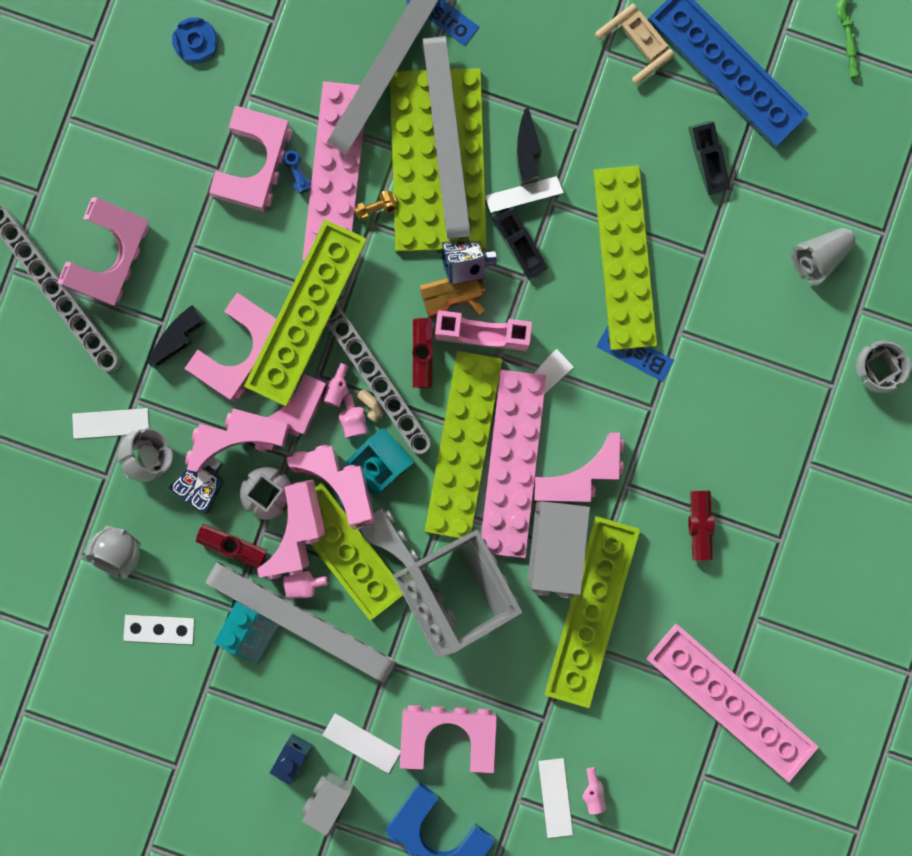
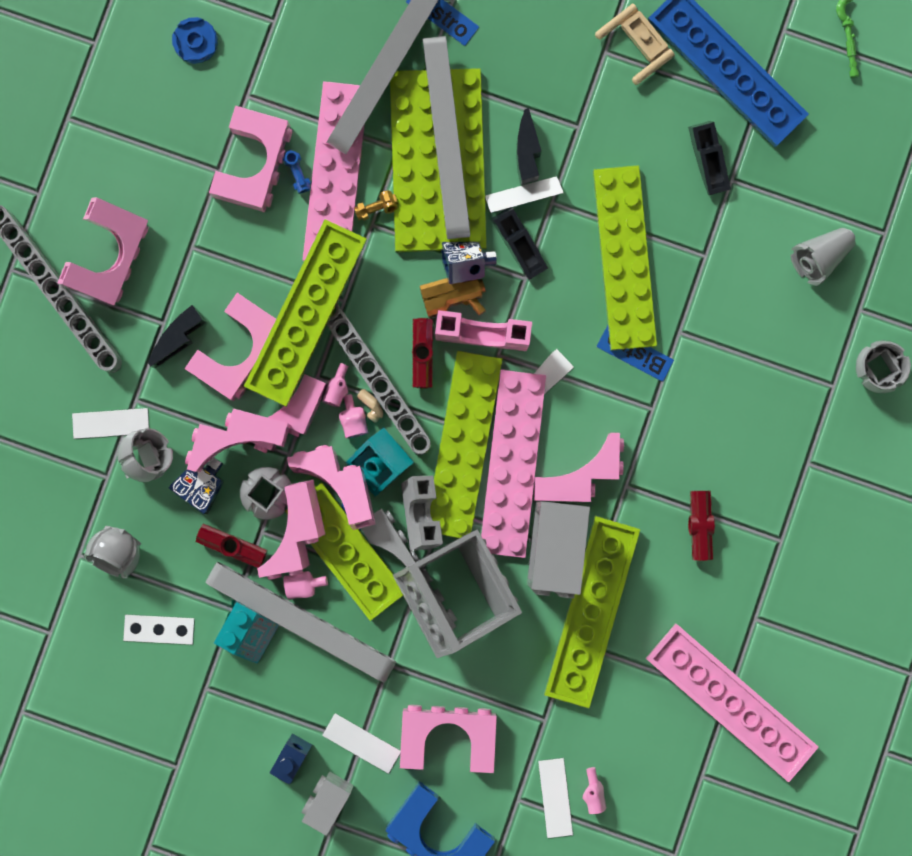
(417, 497): none -> light grey arch

